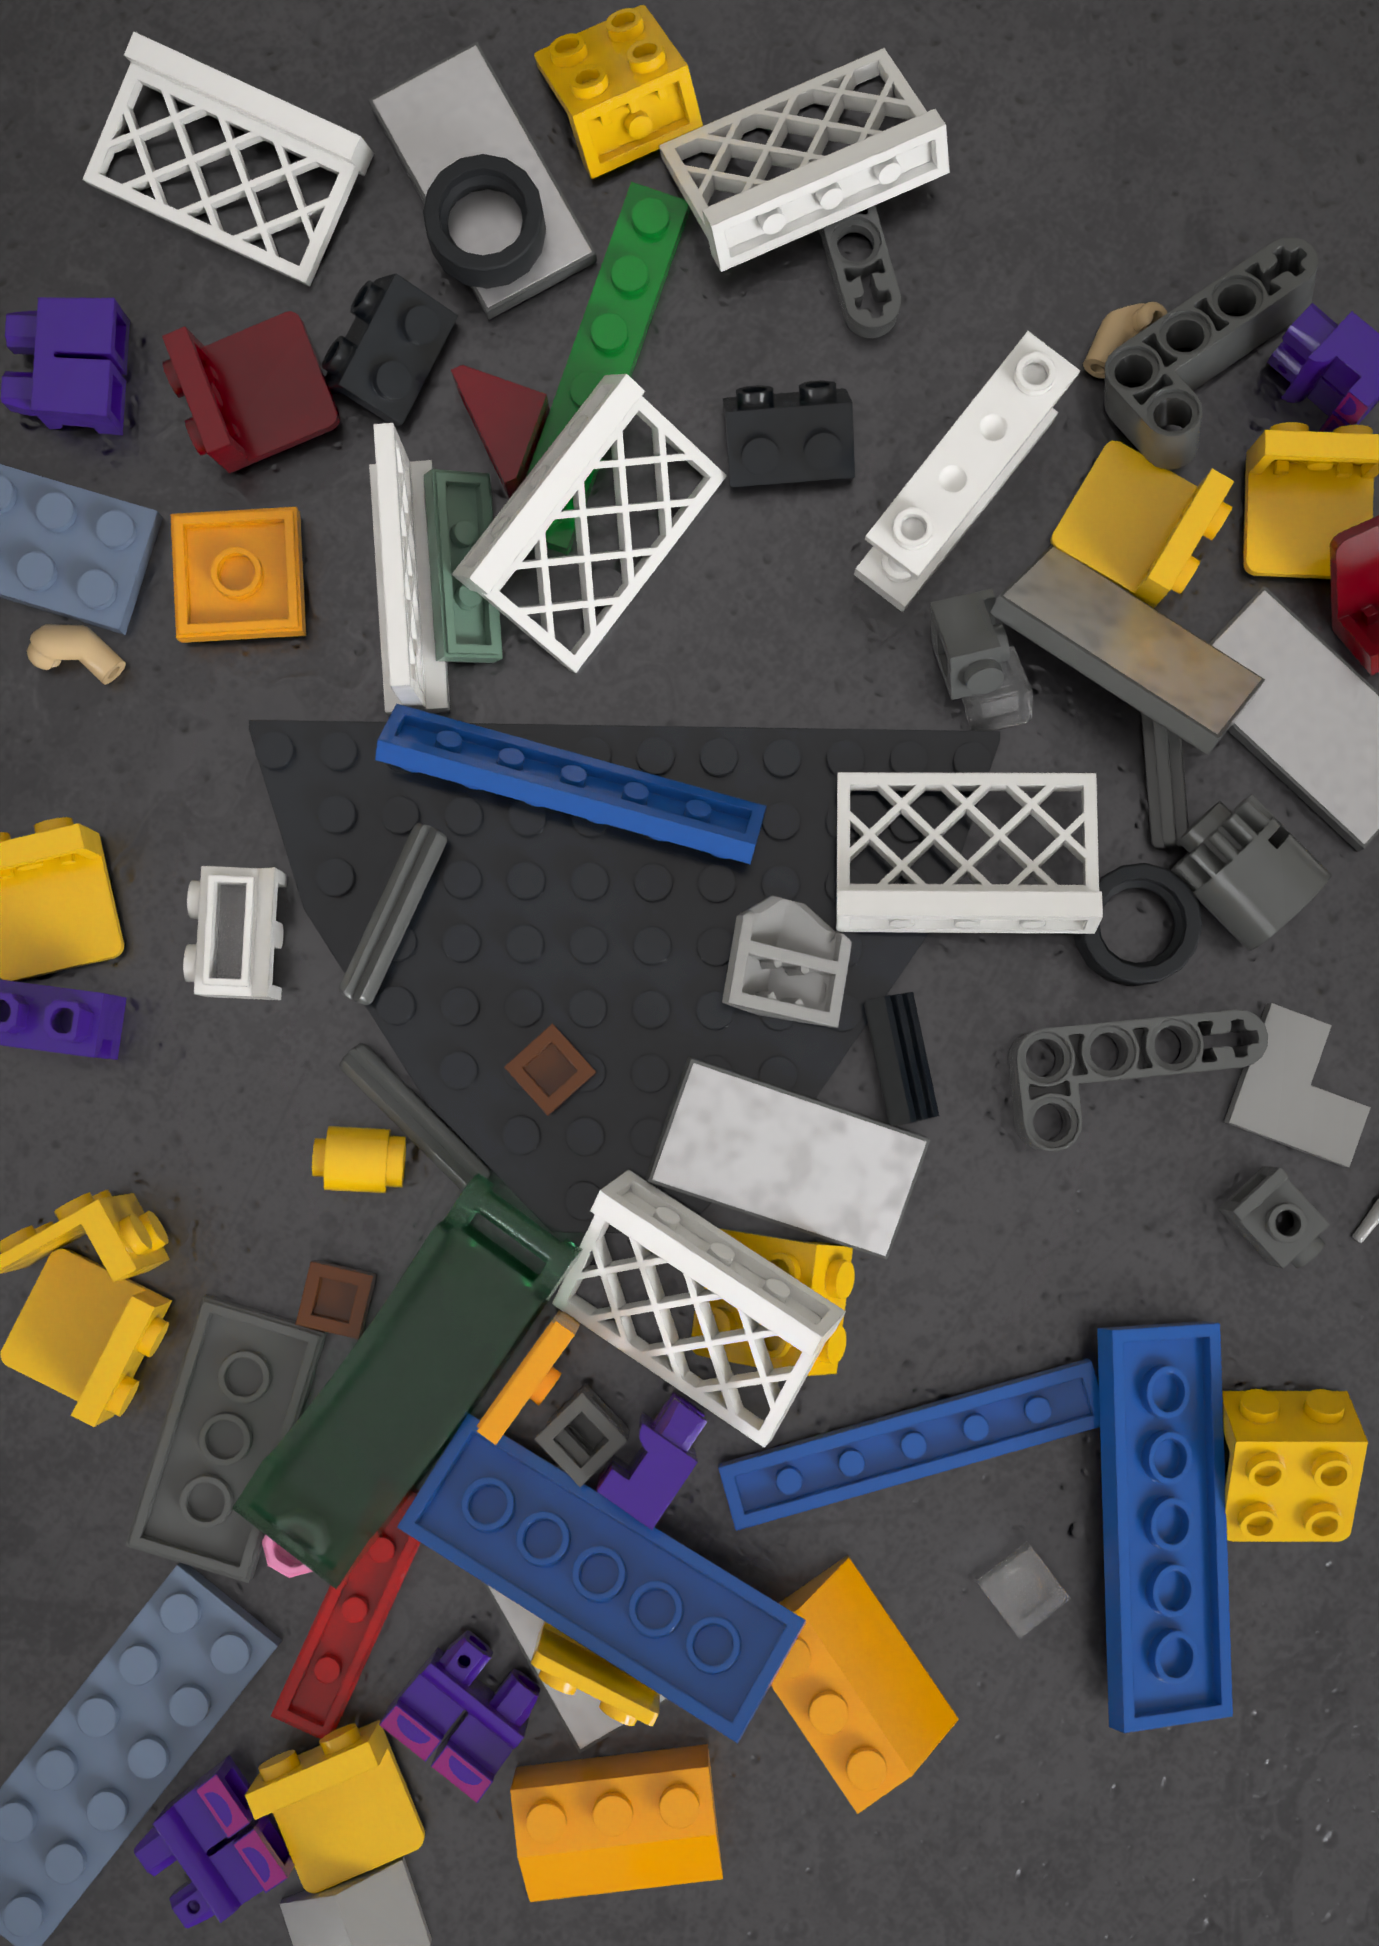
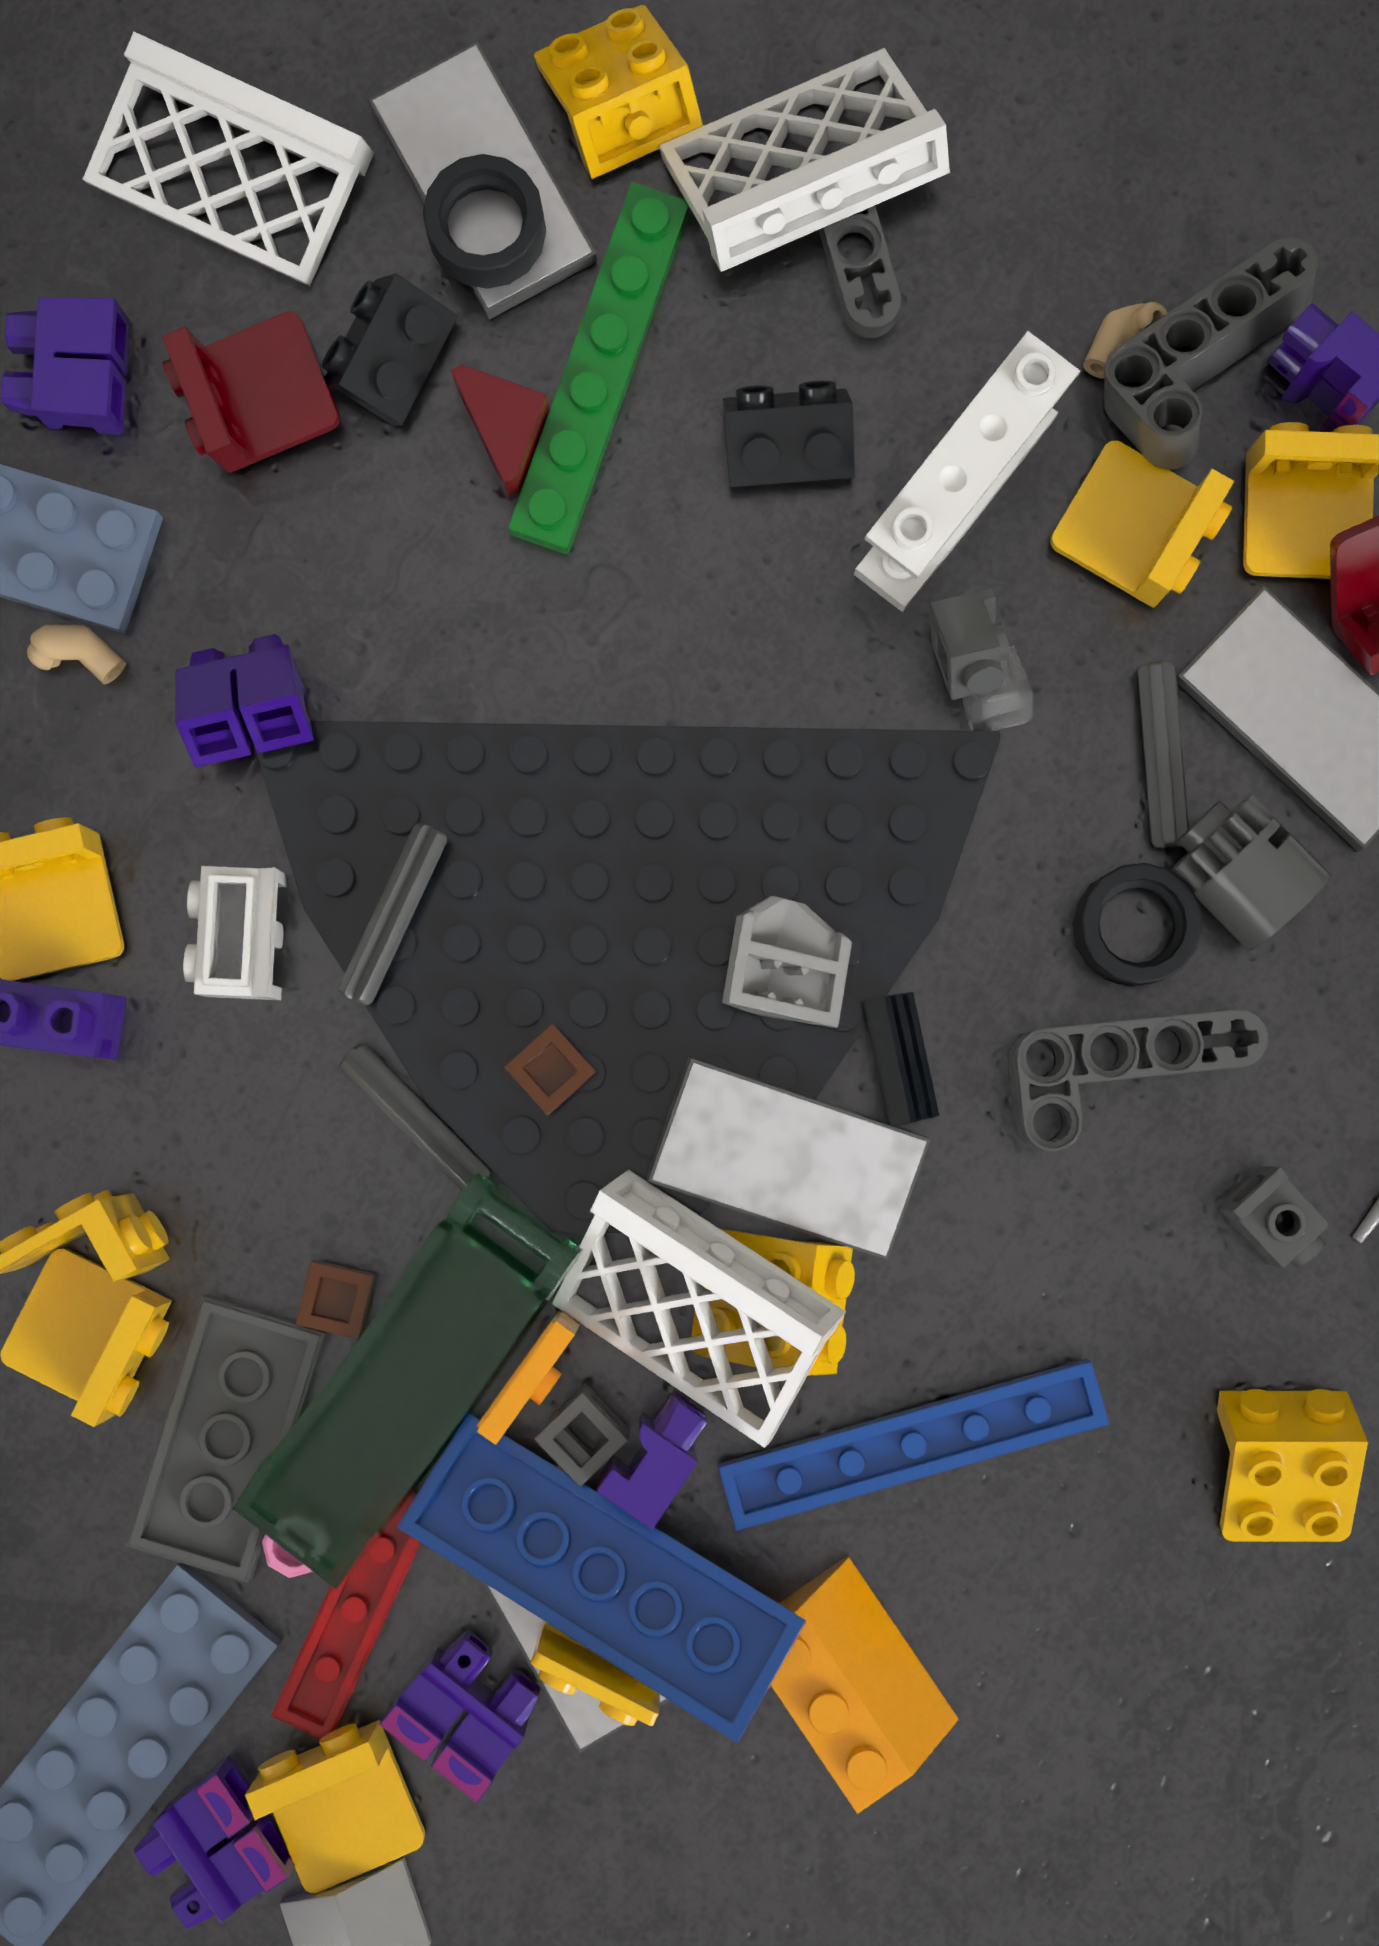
(238, 574): light orange plate -> none
(253, 687): none -> dark purple hips
(359, 1159): yellow brick -> none
(403, 579): white fence -> none
(456, 517): sand green tile -> none
(548, 490): white fence -> none
(571, 783): blue plate -> none
(616, 1823): light orange slope -> none
(974, 906): white fence -> none
(1023, 1590): clear plate -> none
(1128, 648): flat silver tile -> none
(1164, 1525): blue plate -> none
(1278, 1098): light grey tile -> none

